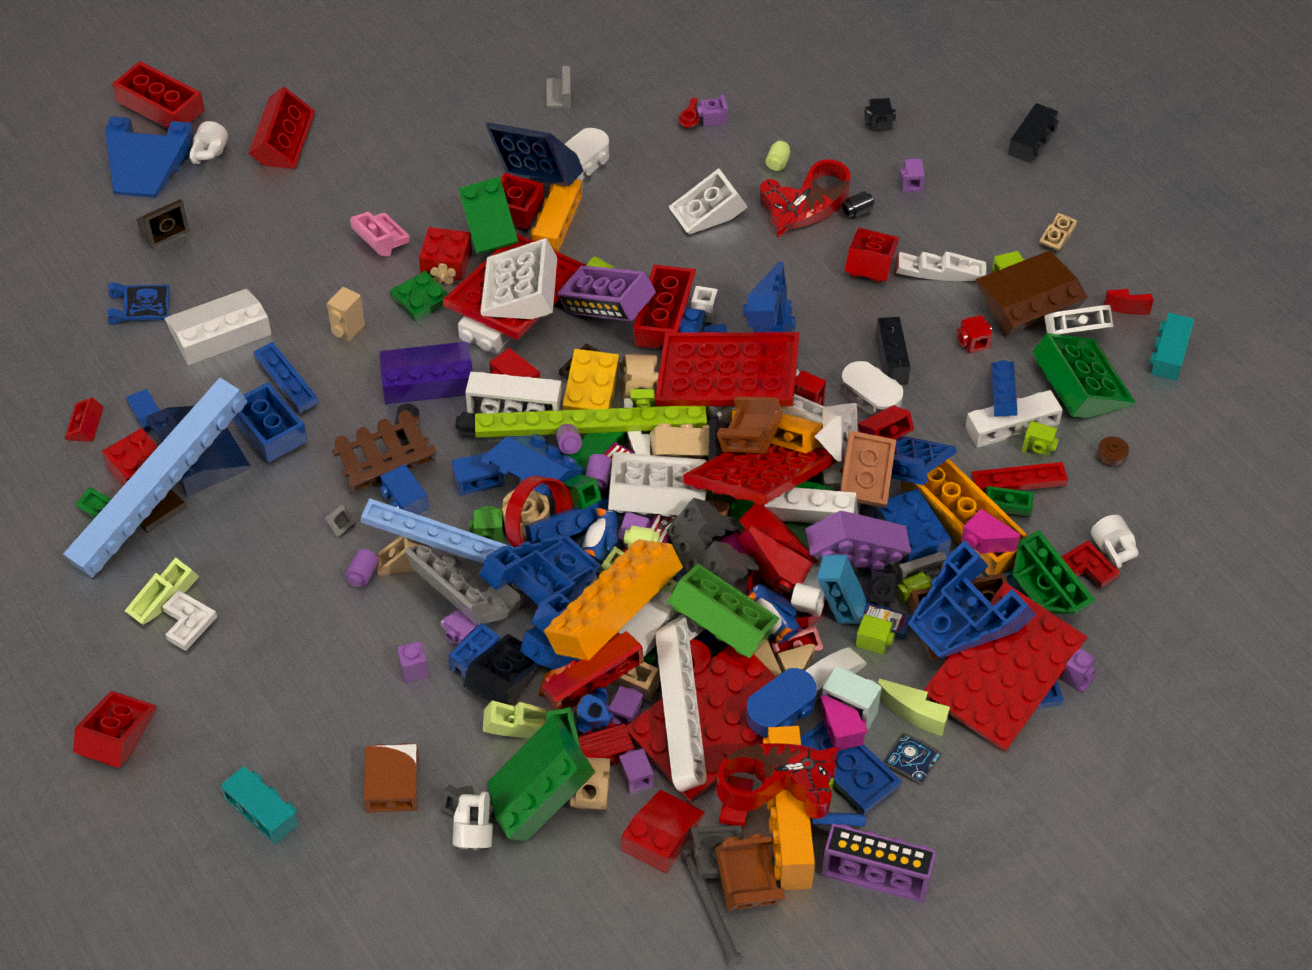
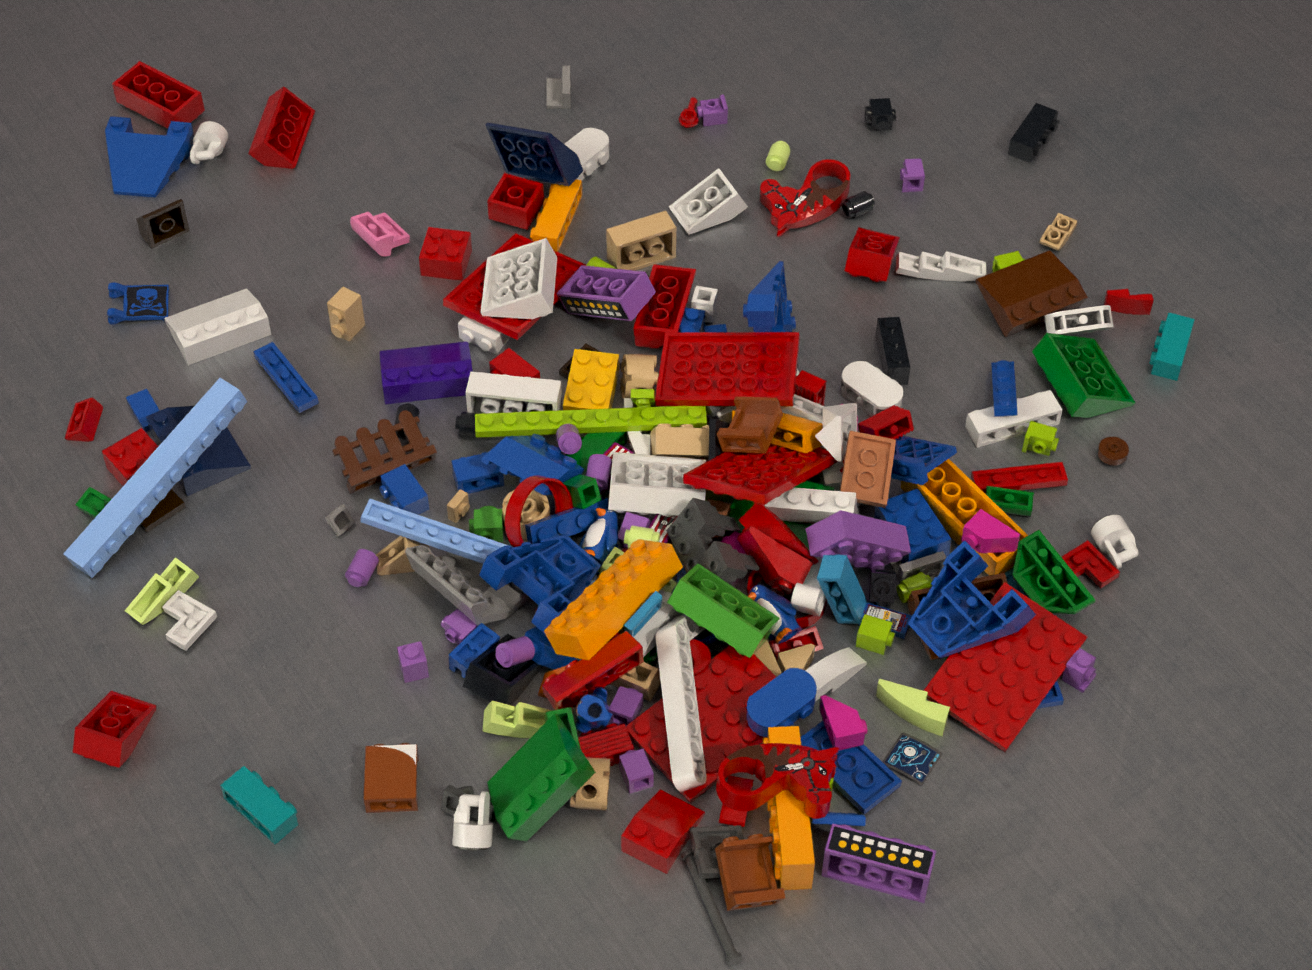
(270, 423): blue brick -> none
(419, 296): green plate -> none
(443, 274): tan plant -> none
(458, 506): none -> tan plate
(488, 215): green slope -> none
(515, 651): none -> medium lavender brick
(642, 242): none -> tan brick
(643, 614): none -> dark azure tile
(854, 692): light aqua brick -> none
(974, 334): red brick -> none

